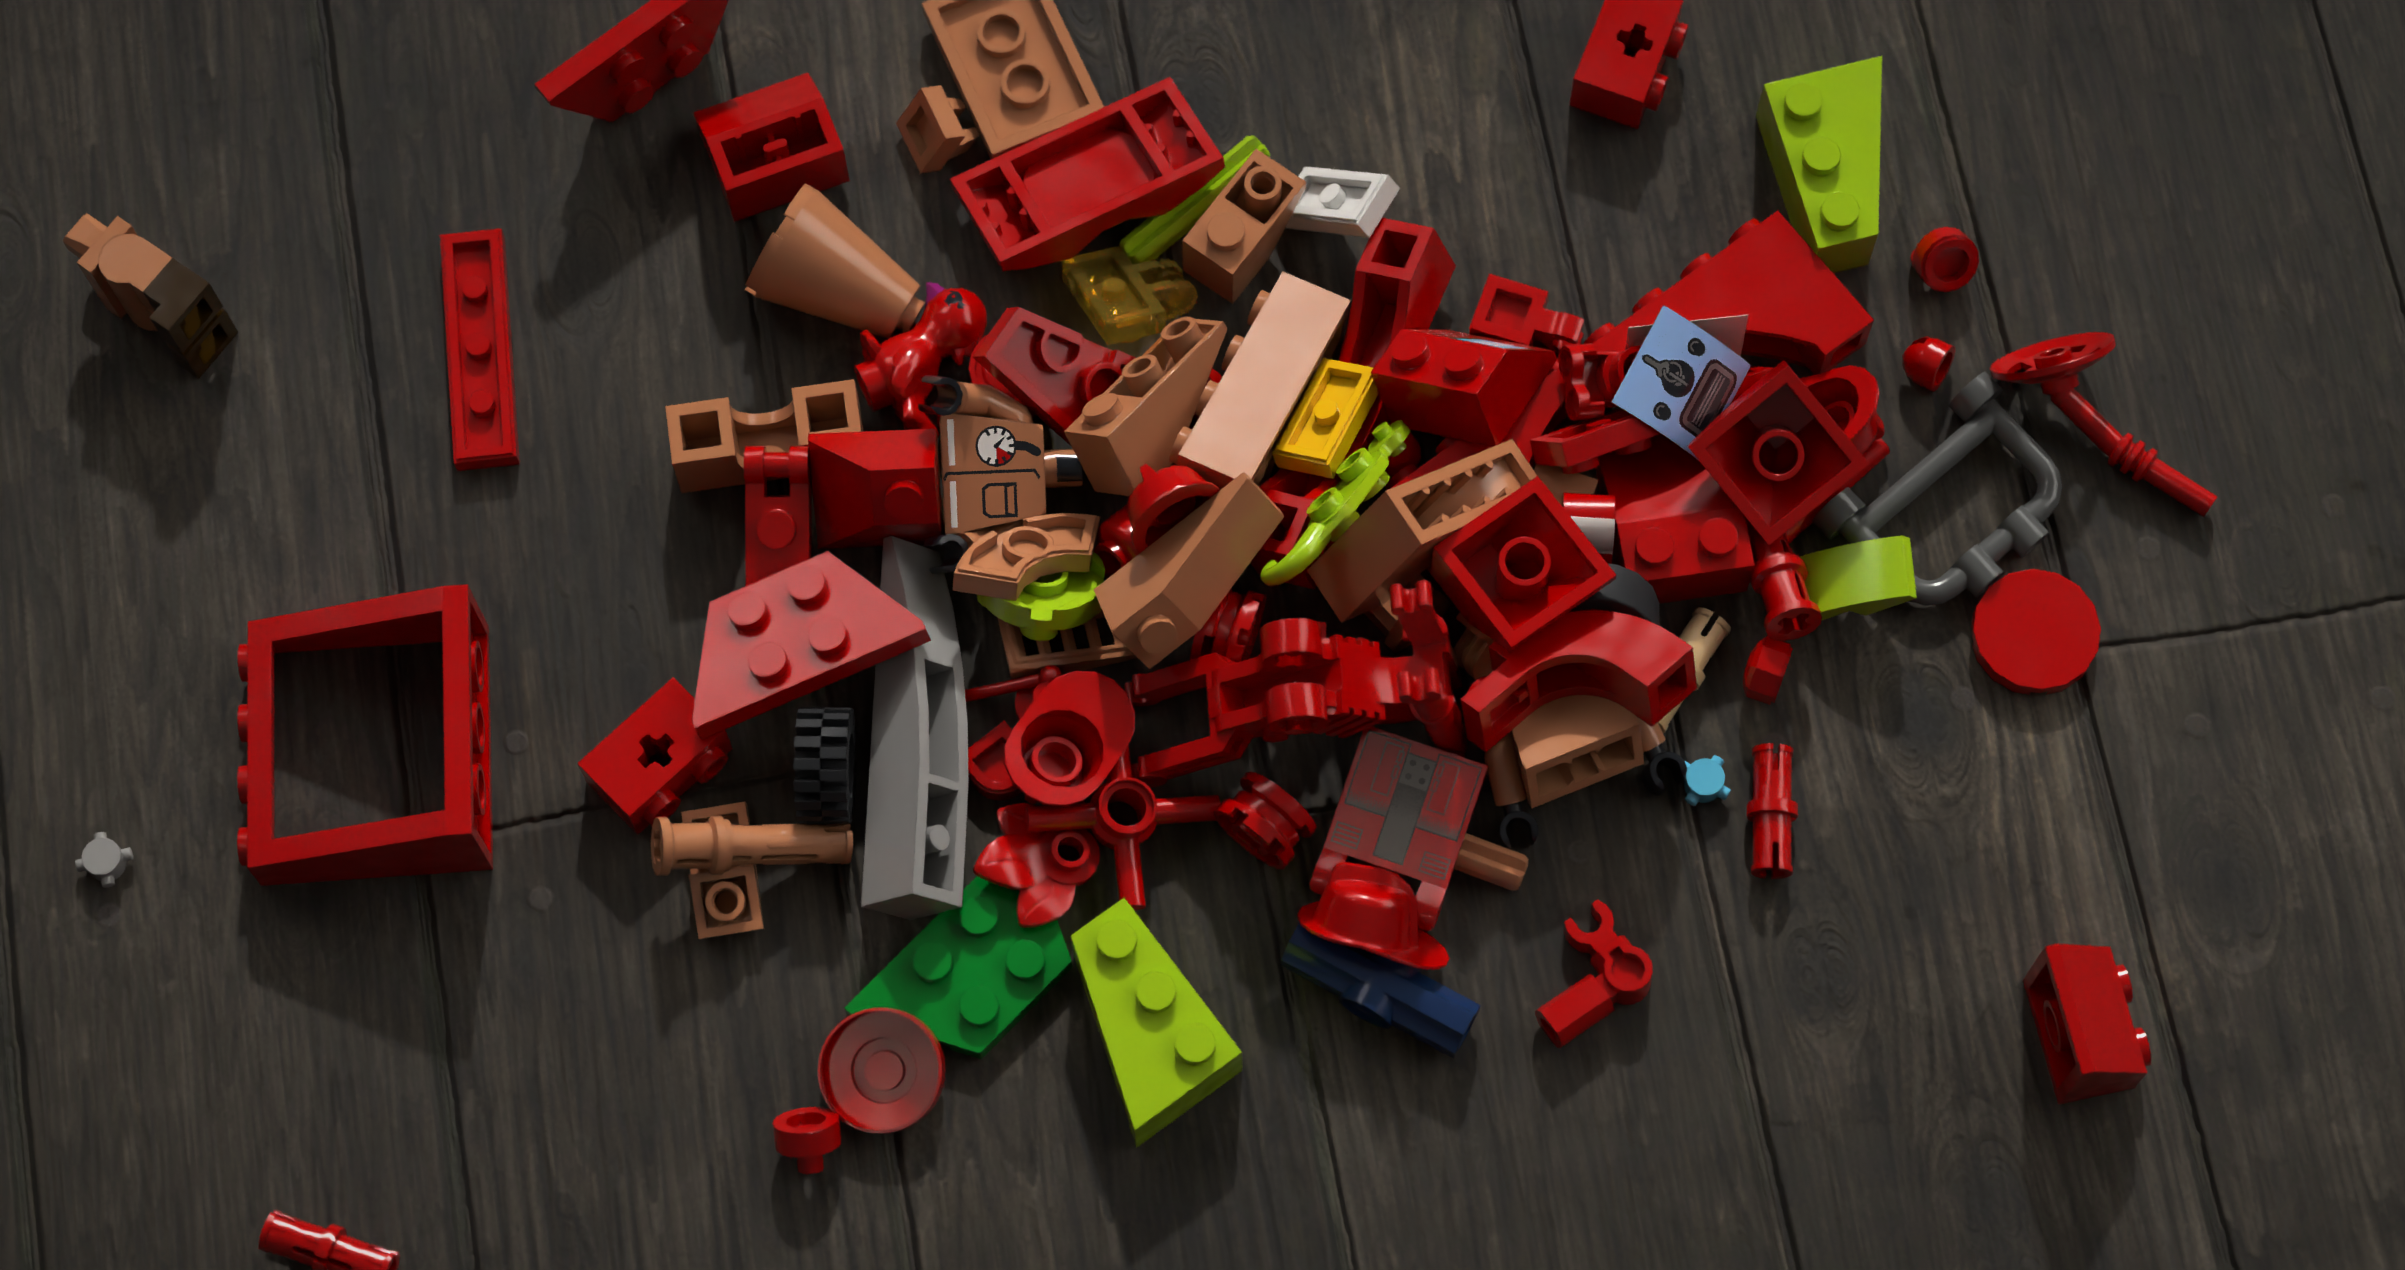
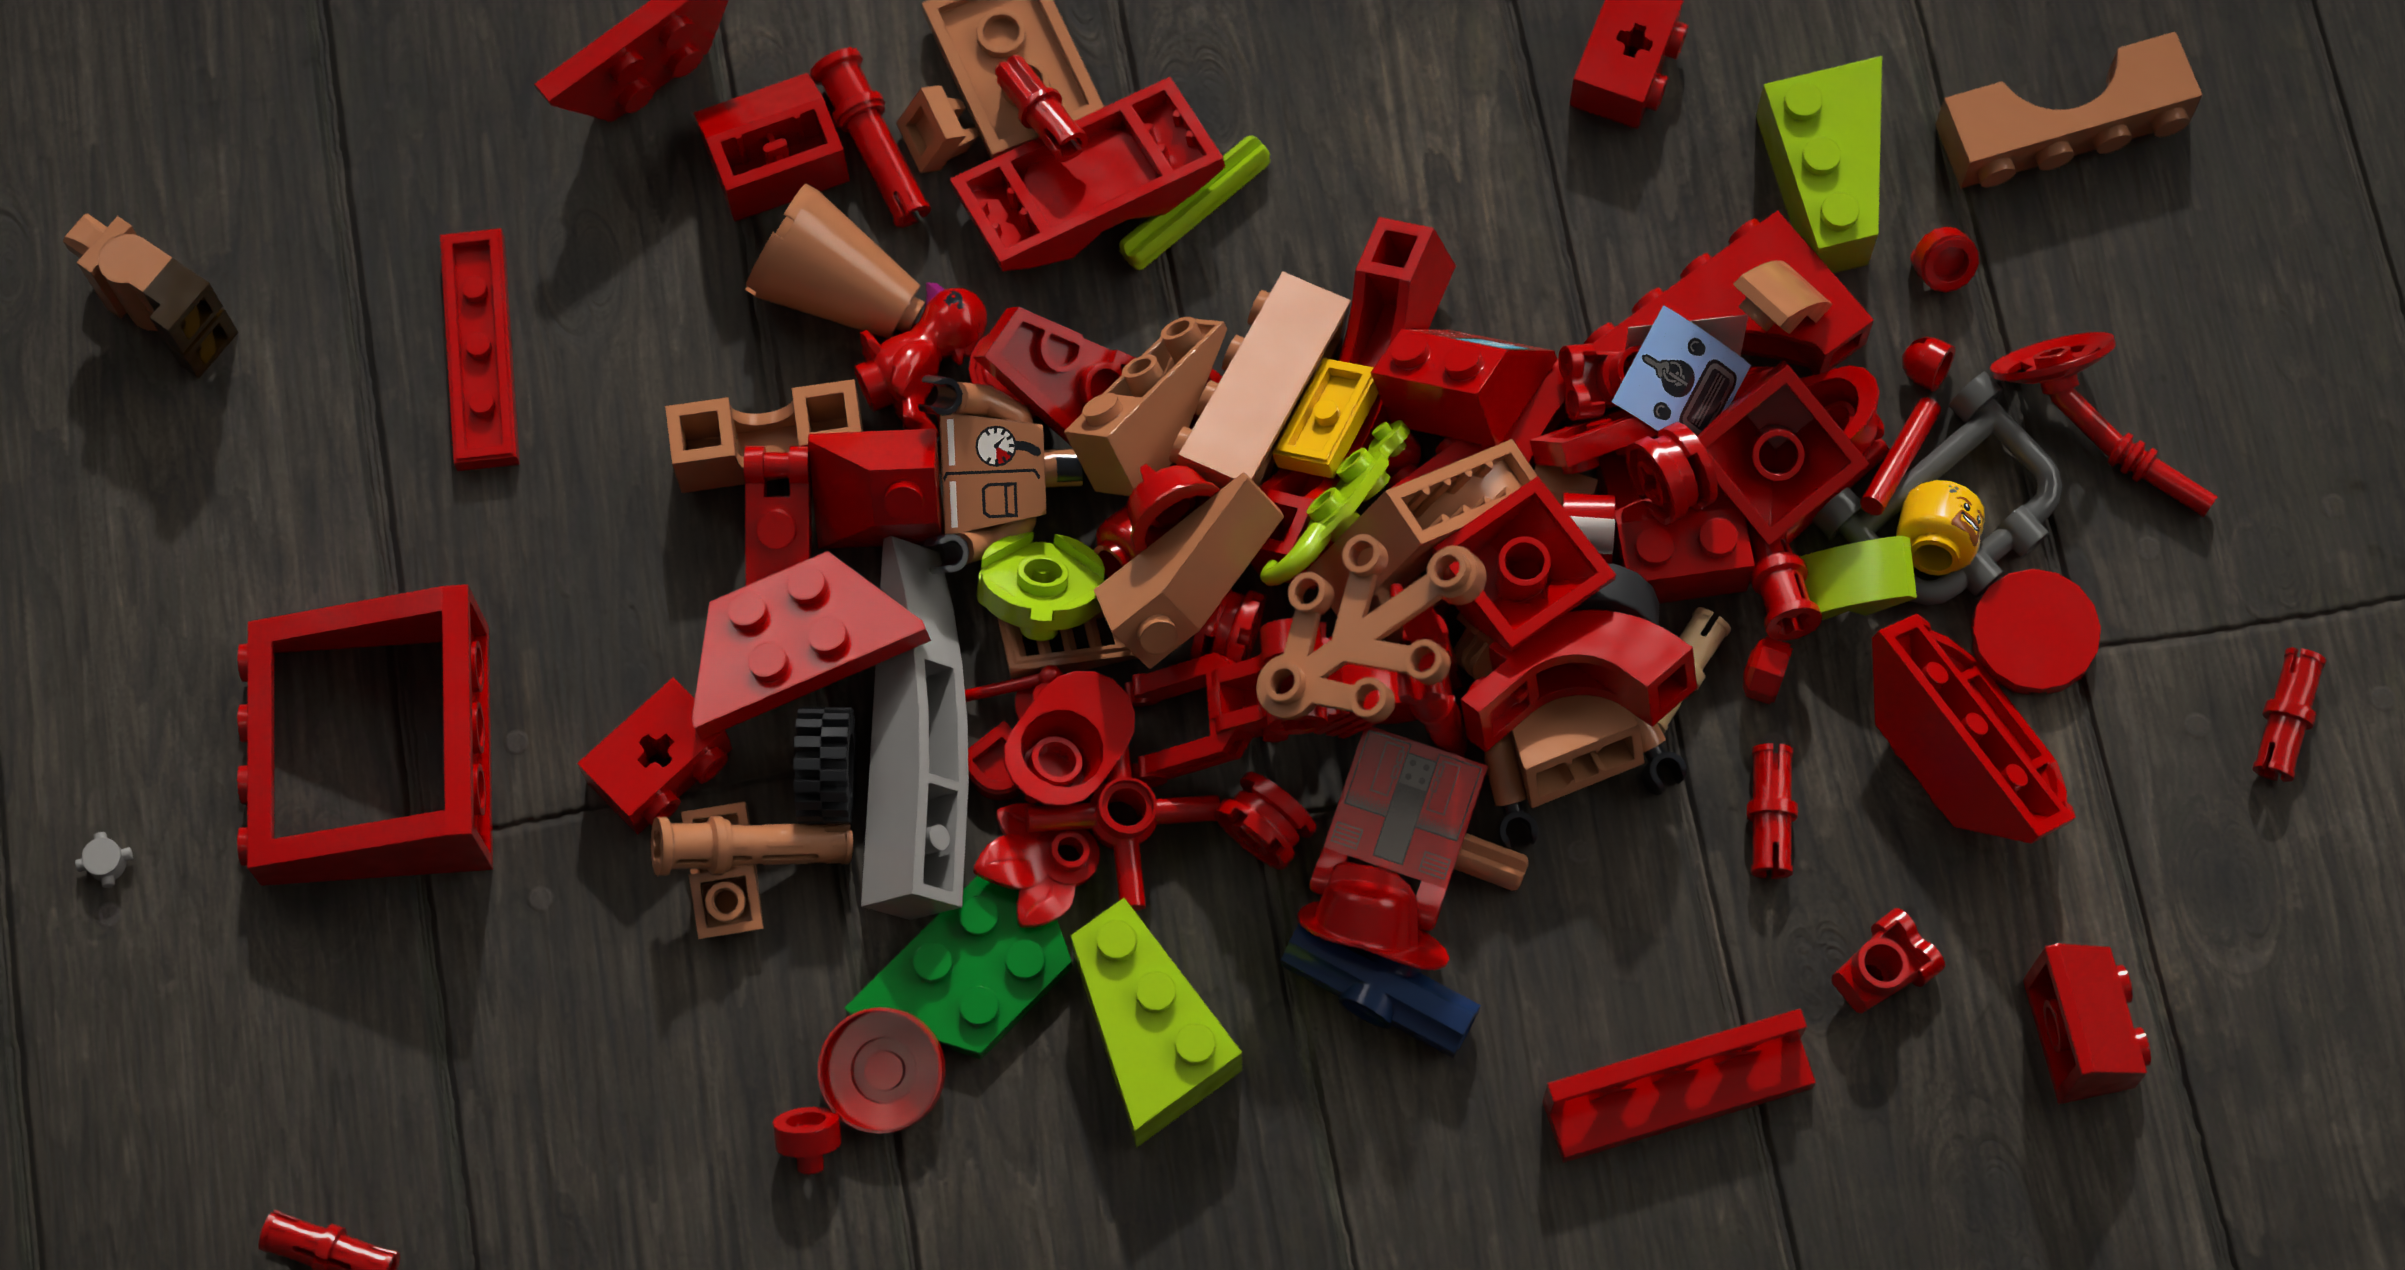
(860, 114): none -> red pin
(1040, 108): none -> red axle
(1040, 547): nougat tile -> none
(1125, 297): clear yellow hinge -> none
(1242, 226): nougat slope -> none
(1342, 201): white plate -> none
(1359, 634): none -> nougat plant
(1519, 315): red plate -> none
(1622, 979): red bar -> none
(1672, 472): none -> red wheel
(1678, 1086): none -> red fence
(1705, 781): medium azure piece -> none
(1779, 296): none -> nougat slope
(1887, 963): none -> red plate
(1900, 456): none -> red piece
(1942, 526): none -> yellow head
(1964, 736): none -> red wedge
(1997, 133): none -> nougat arch
(2289, 714): none -> red pin

